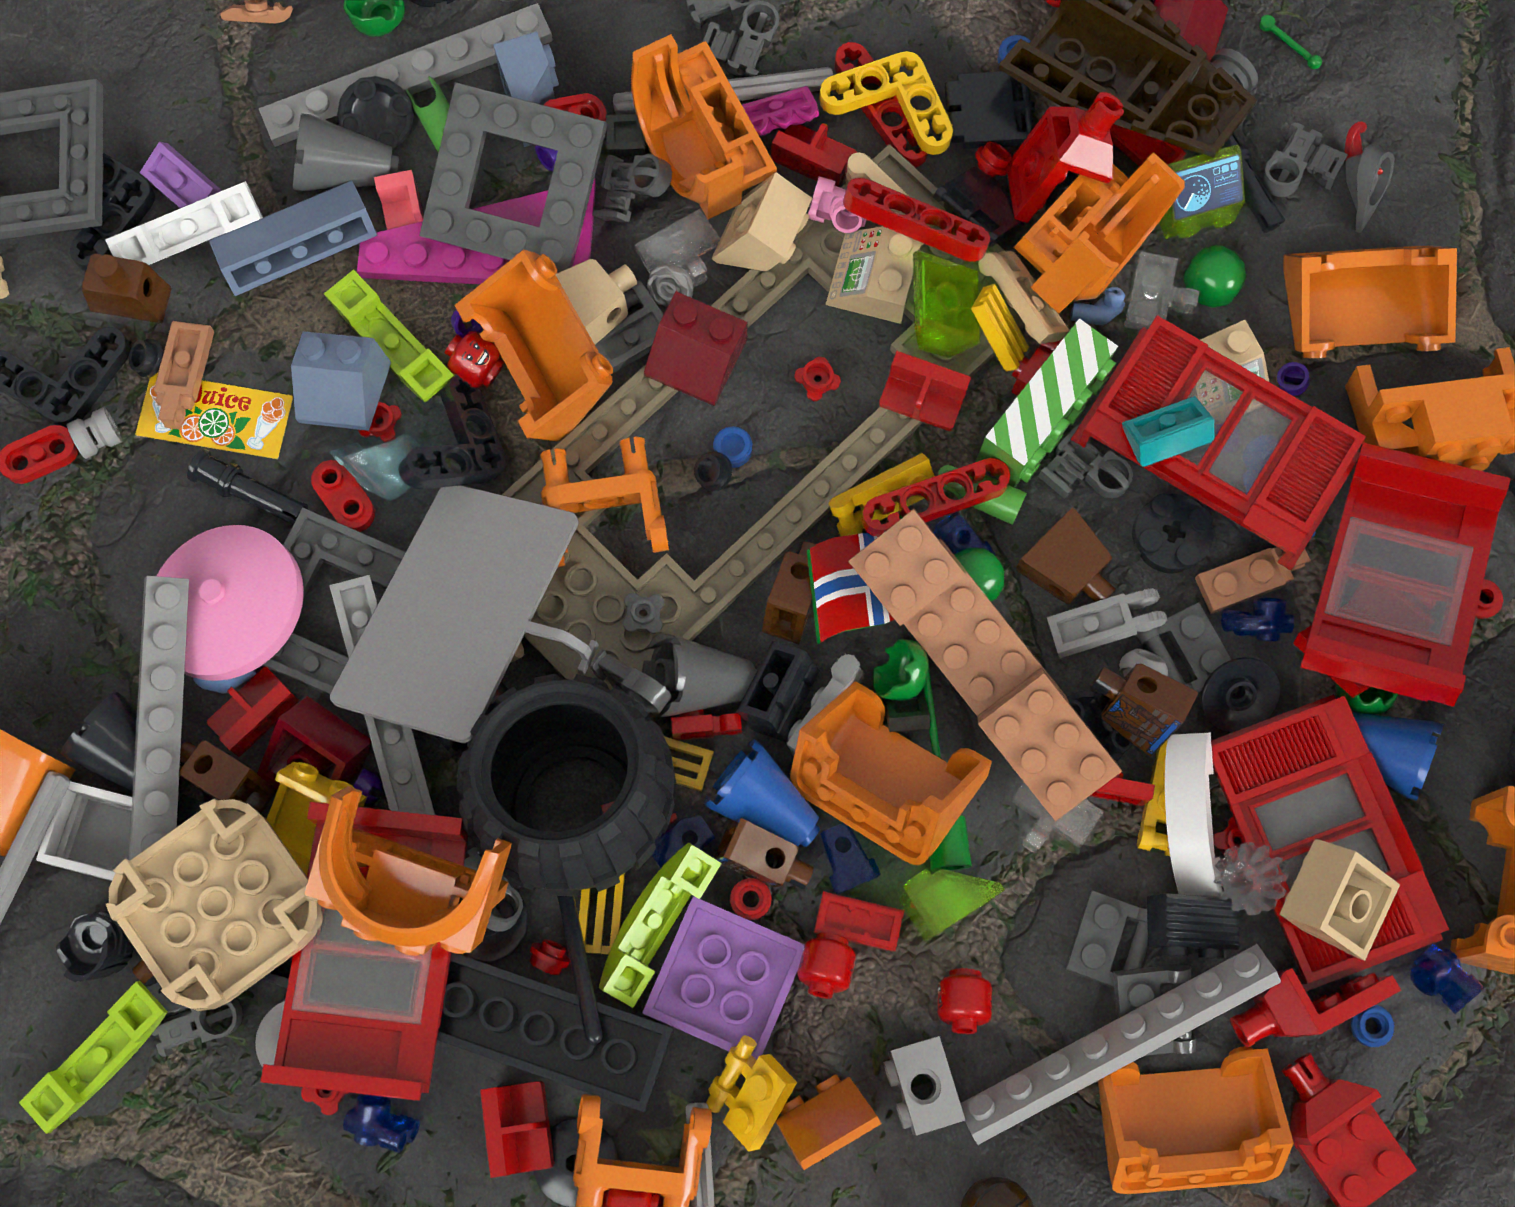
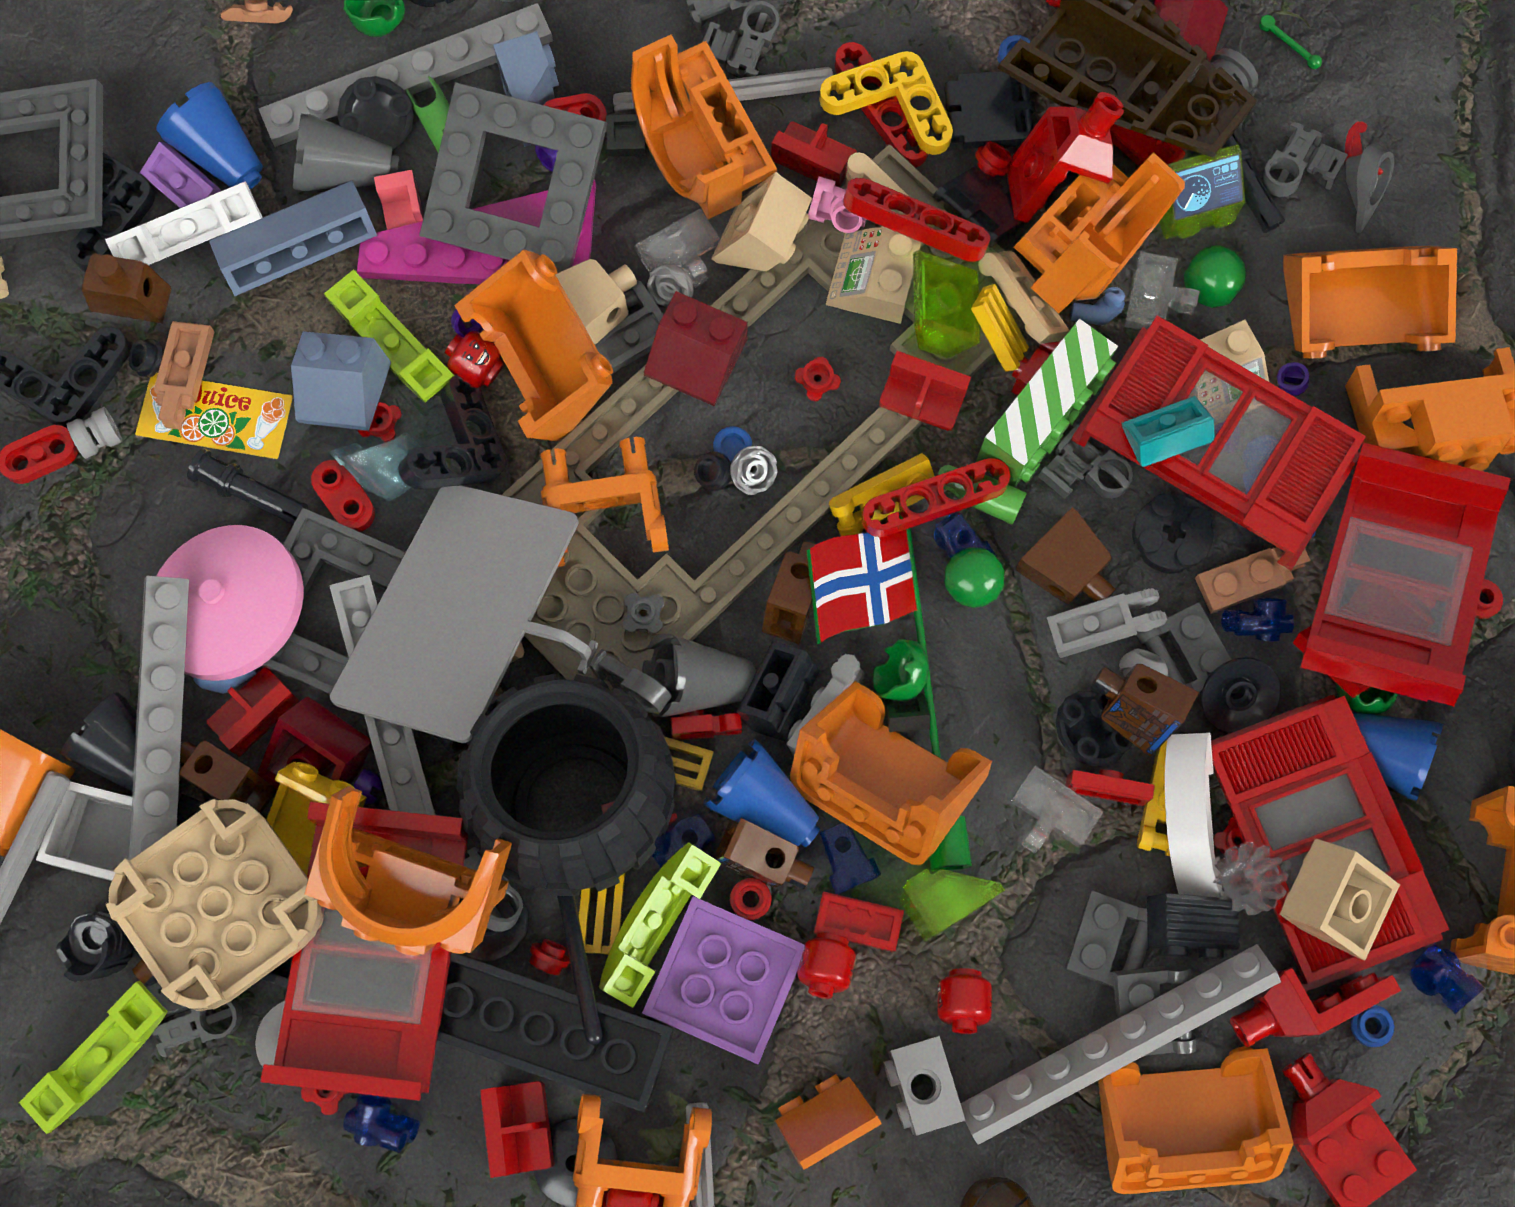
(211, 136): none -> blue cone
(631, 178): dark grey piece -> none
(759, 1100): yellow plate -> none
(761, 477): none -> light grey plate
(782, 110): dark pink plate -> none
(986, 664): nougat bracket -> none

